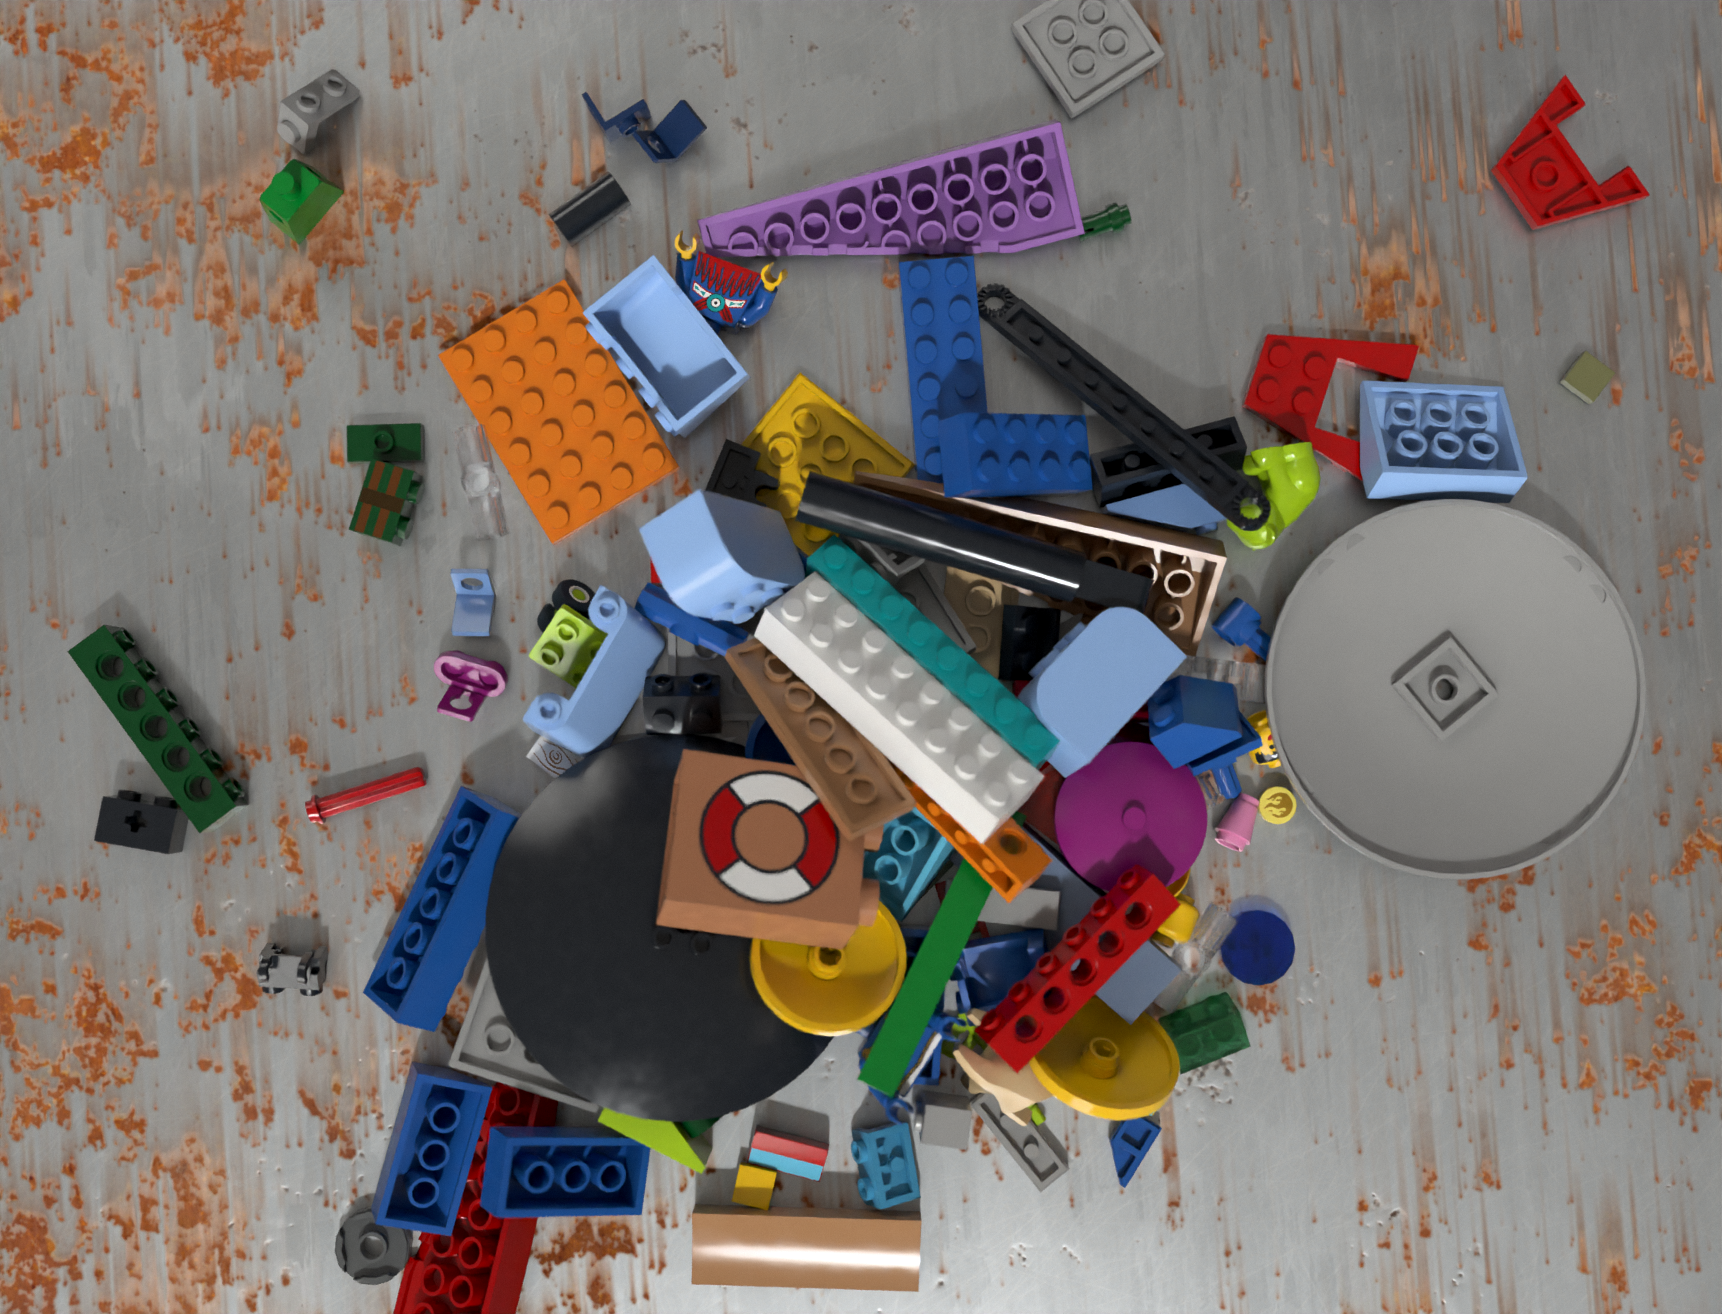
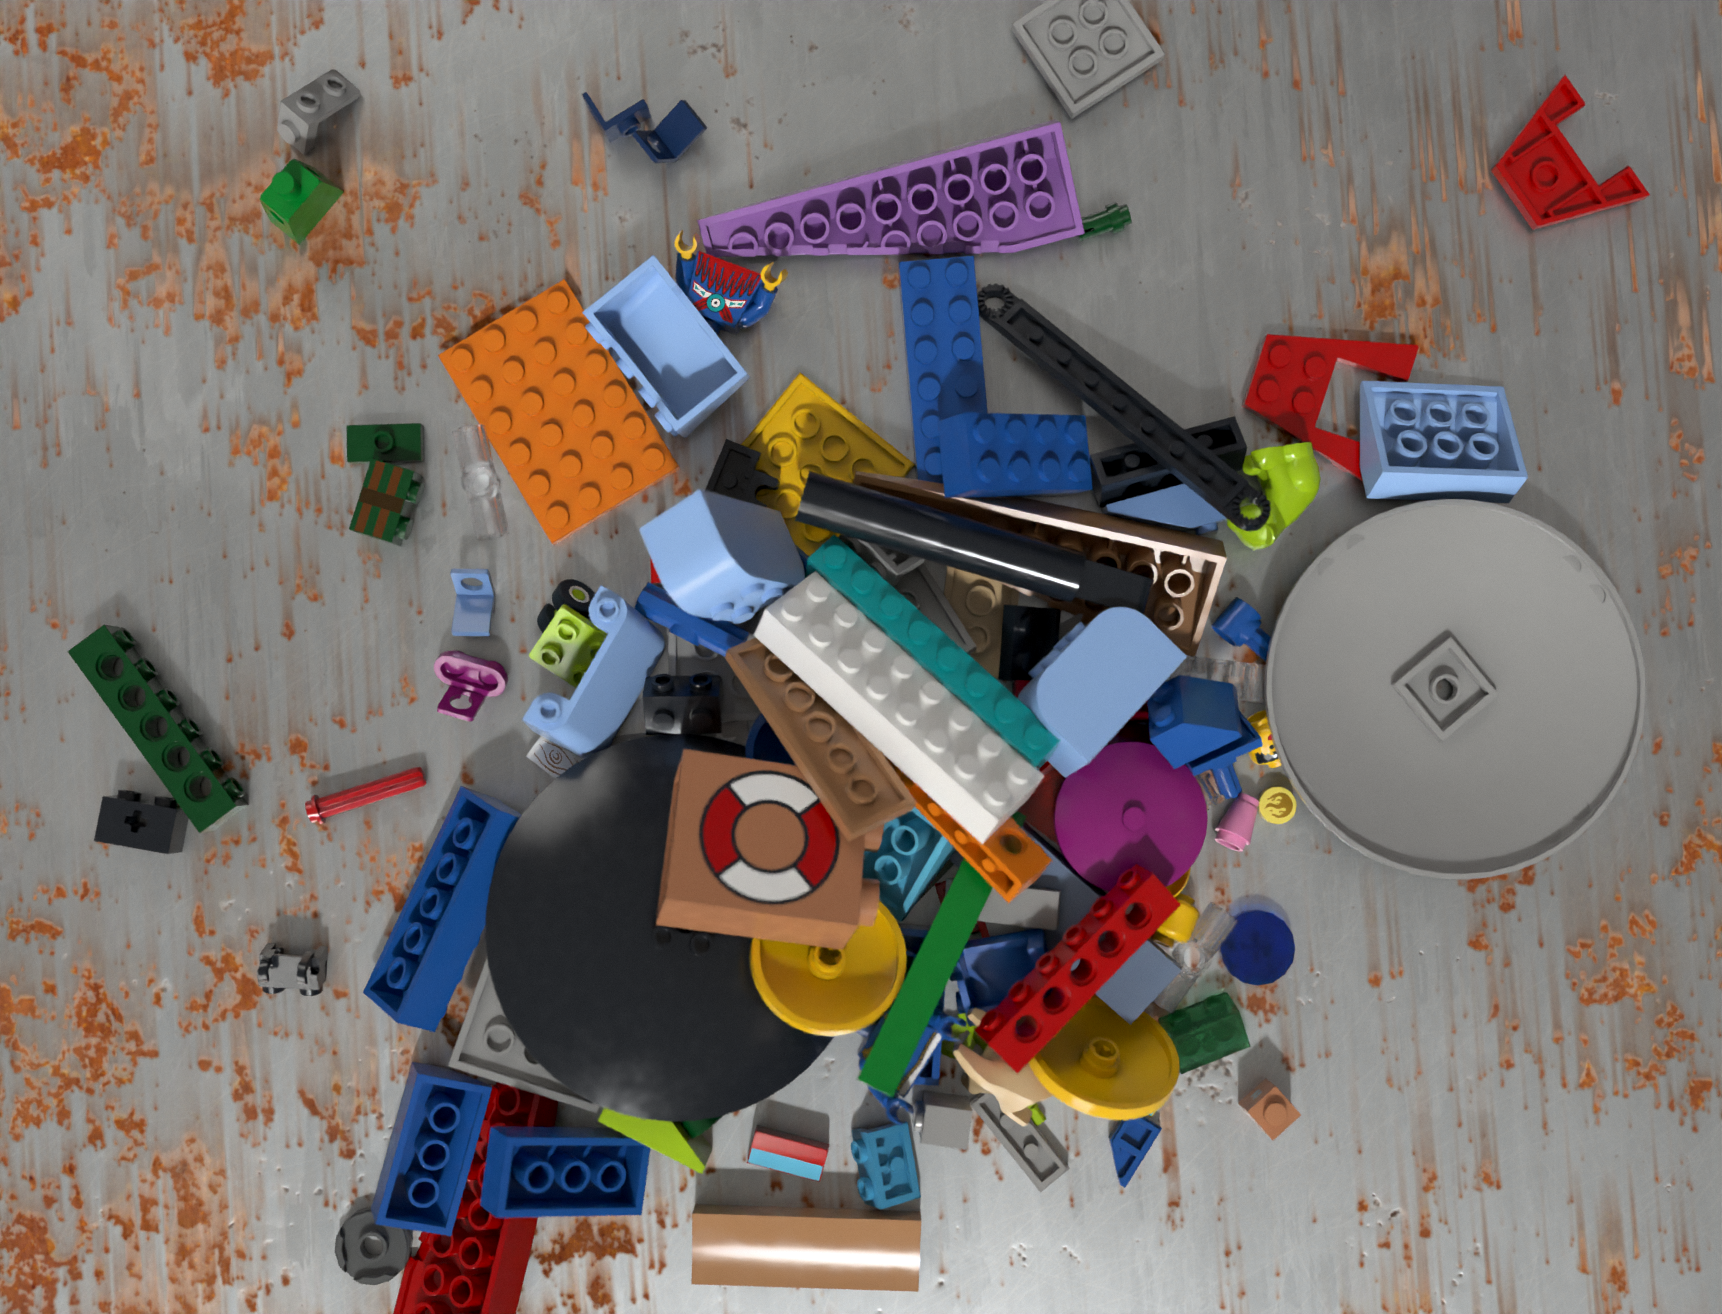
(590, 208): black brick -> none
(754, 1185): yellow tile -> none
(1269, 1109): none -> nougat brick
(1587, 377): olive tile -> none

